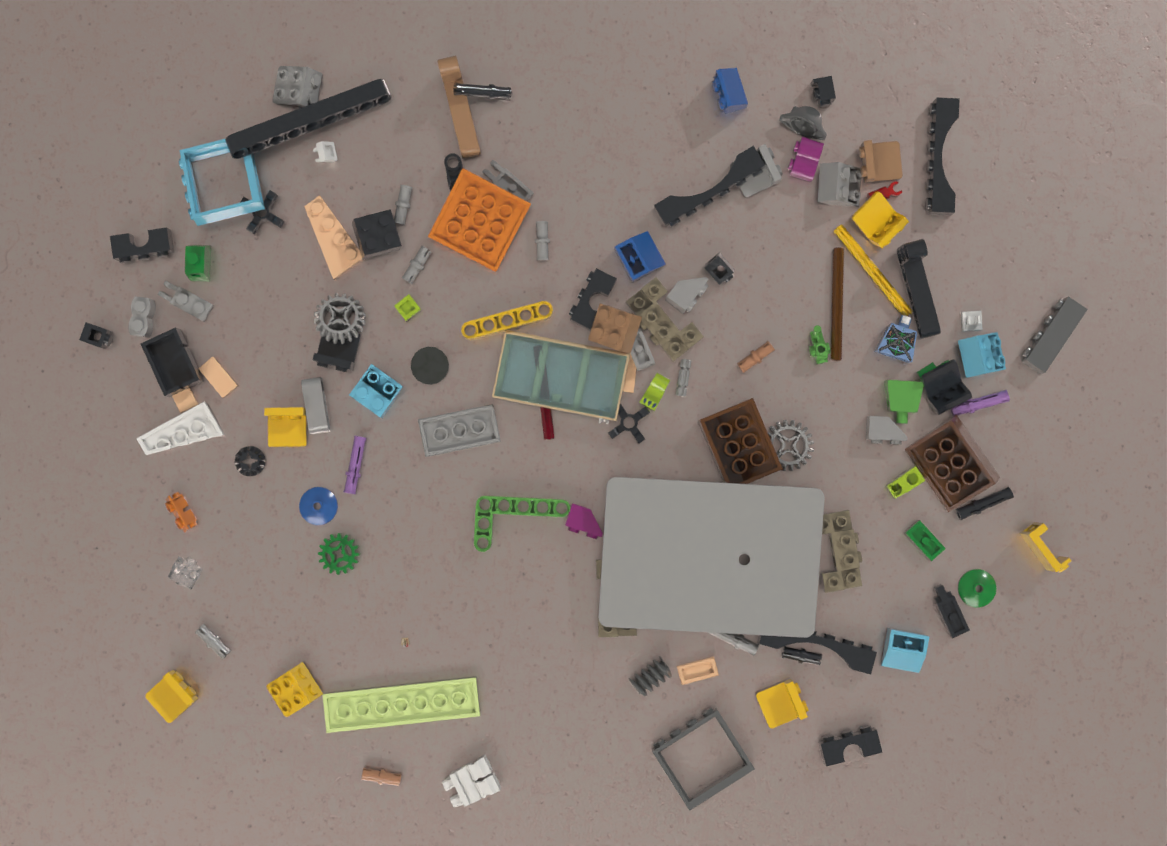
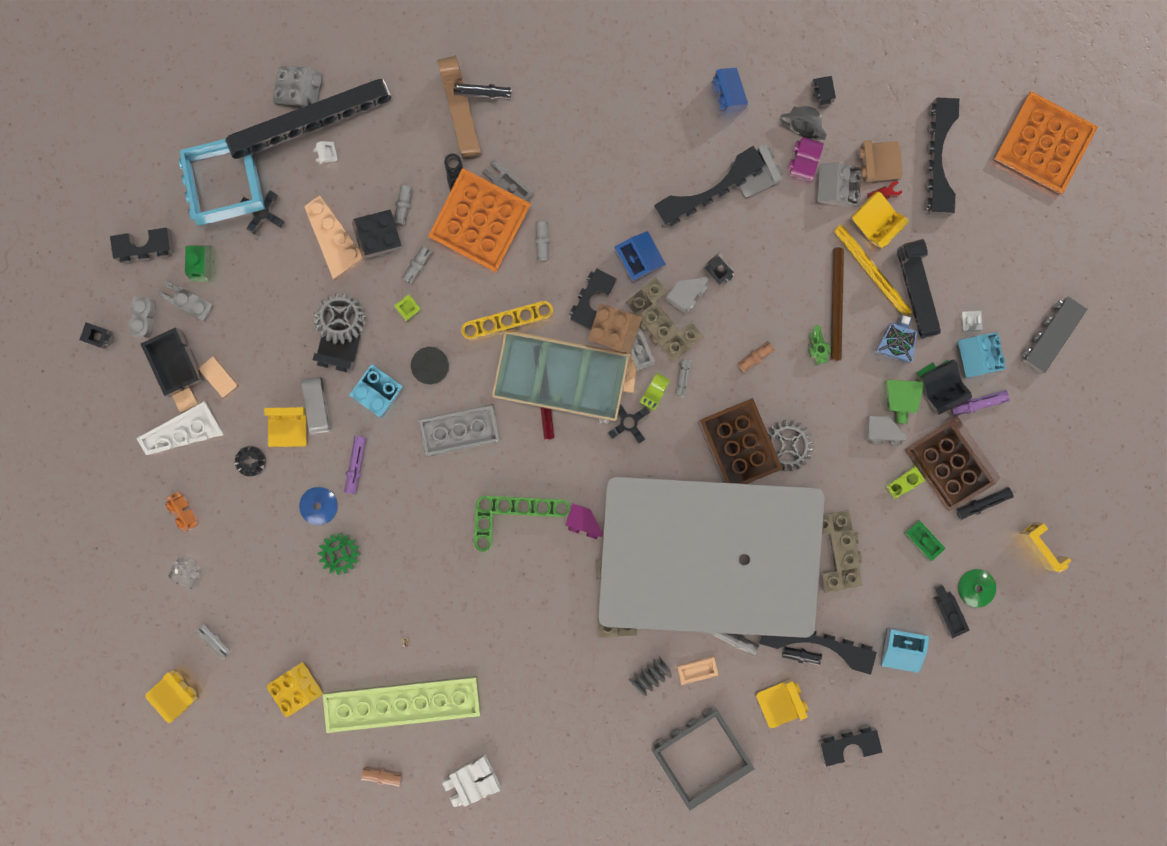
(1046, 142): none -> orange plate

